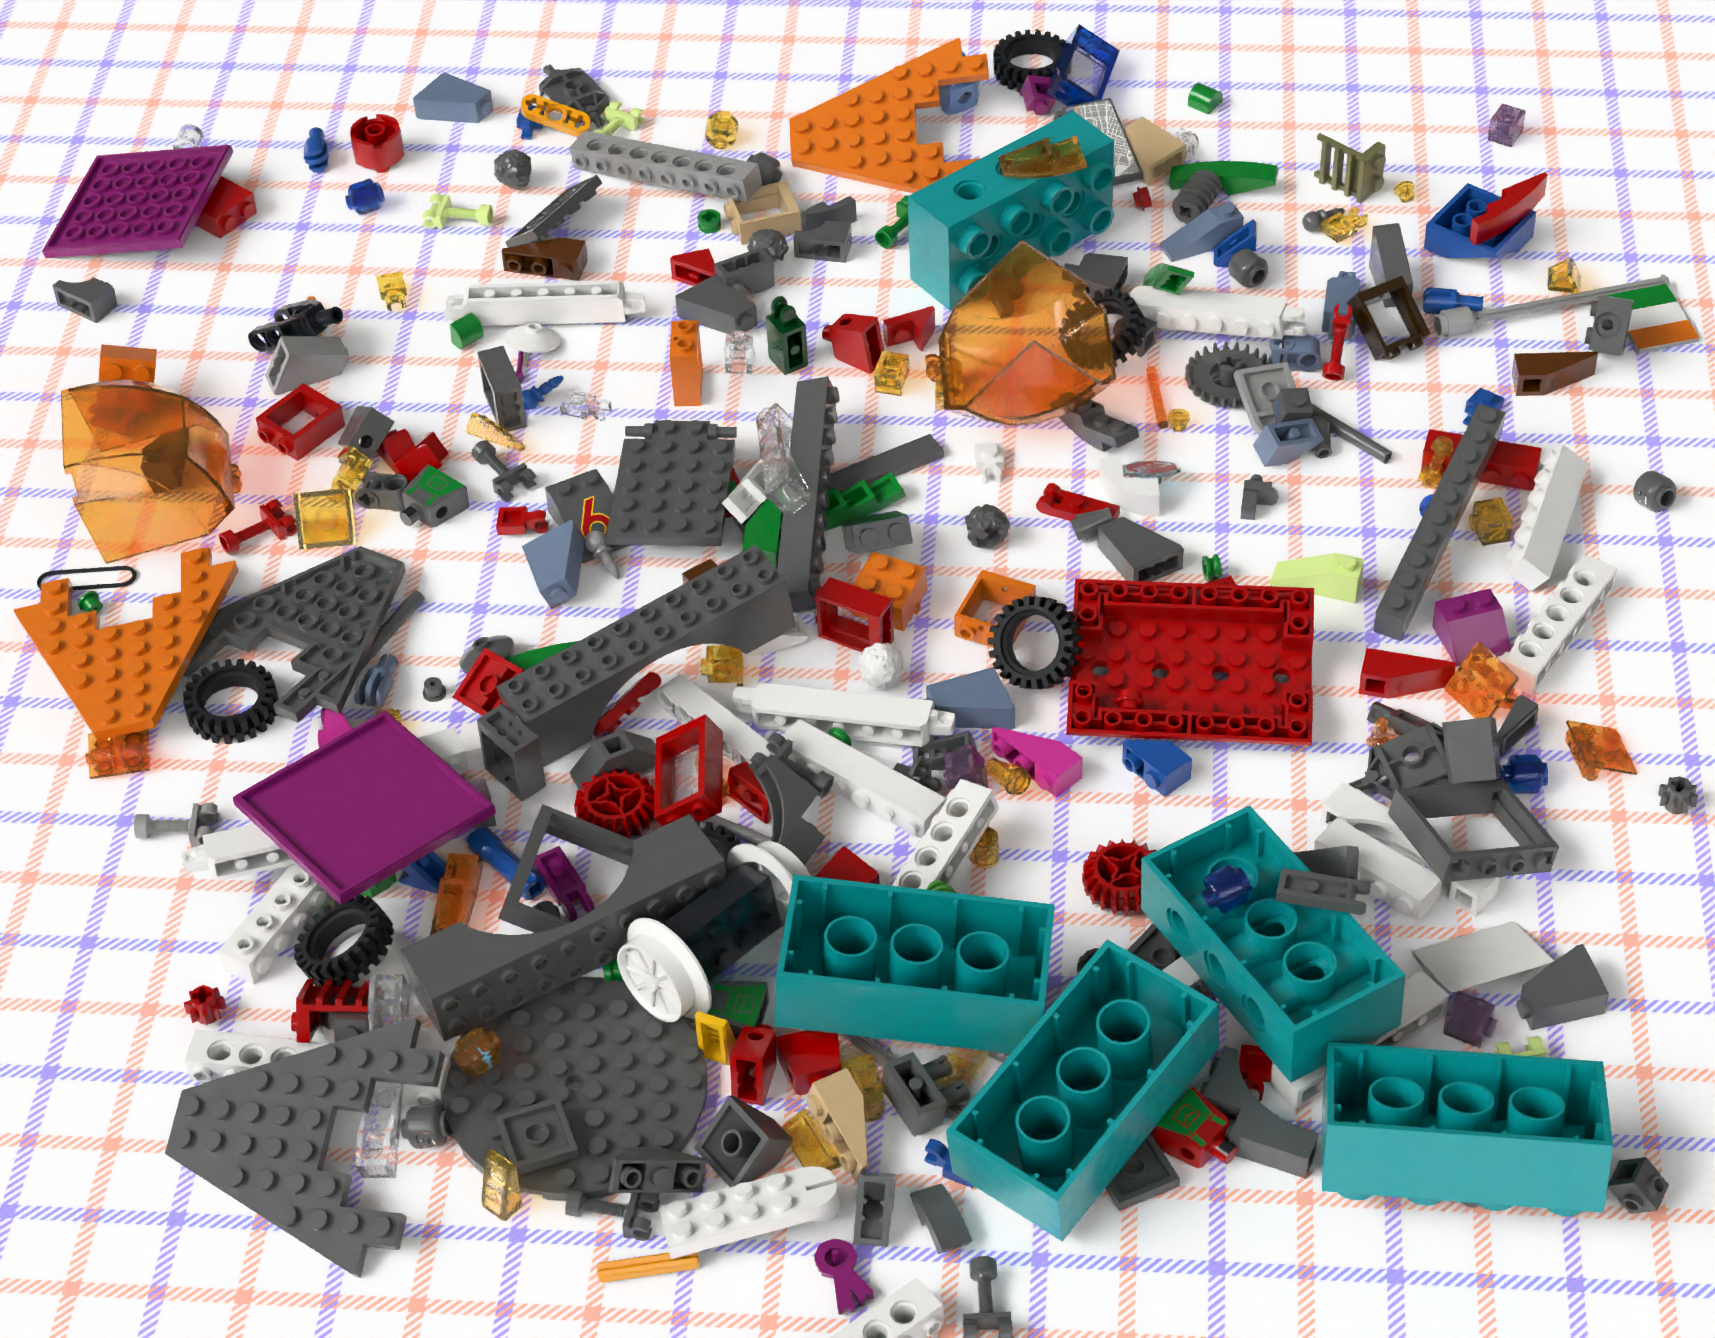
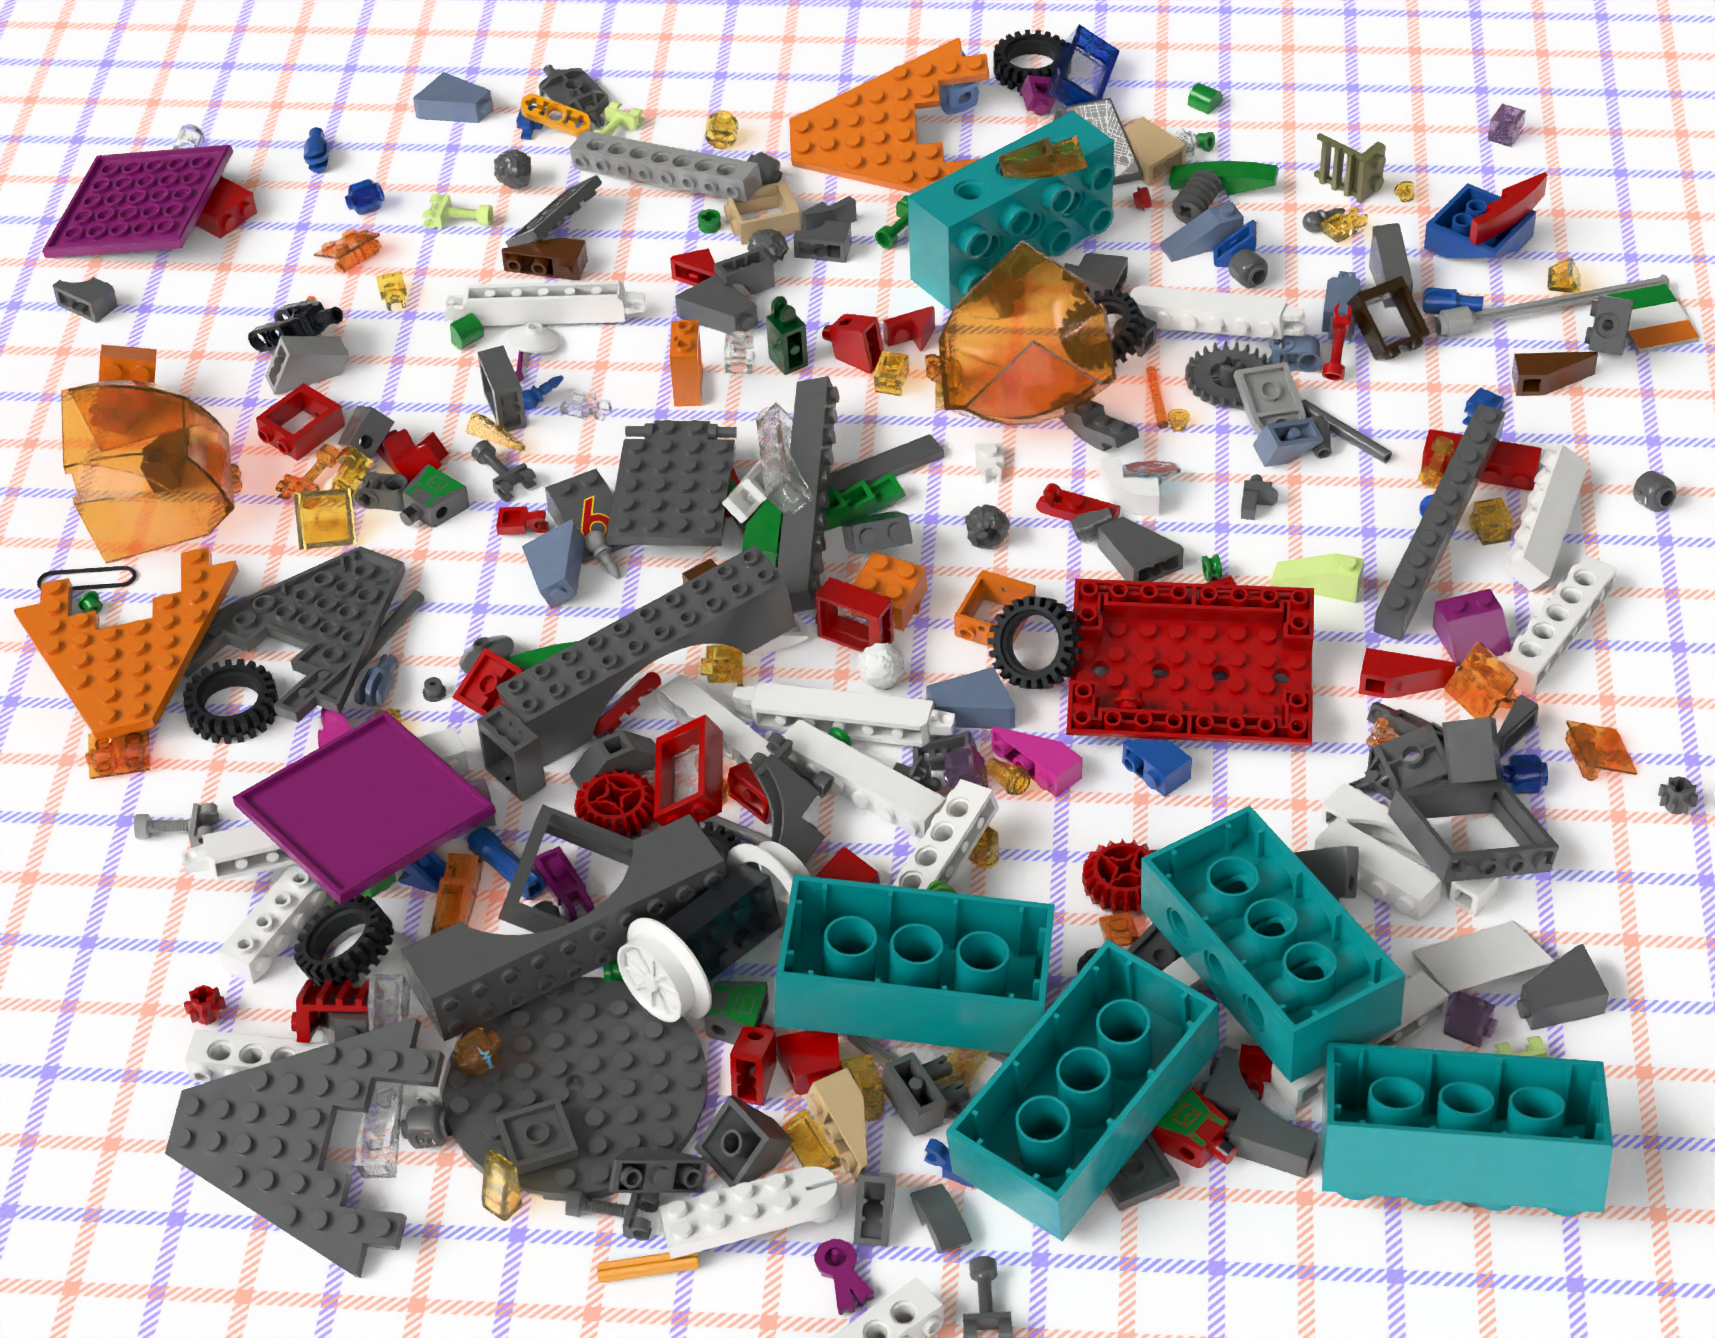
(270, 515): red bar -> none
(326, 457): none -> clear orange bar
(350, 249): none -> clear orange hinge
(377, 142): red brick -> none
(714, 1037): yellow slope -> none
(1119, 929): none -> clear orange plate
(1168, 278): green slope -> none
(1206, 141): none -> green piece
(1226, 889): clear blue head -> none
(1292, 405): dark grey brick -> none
(1321, 891): dark grey hinge -> none
(1638, 1185): dark grey brick -> none

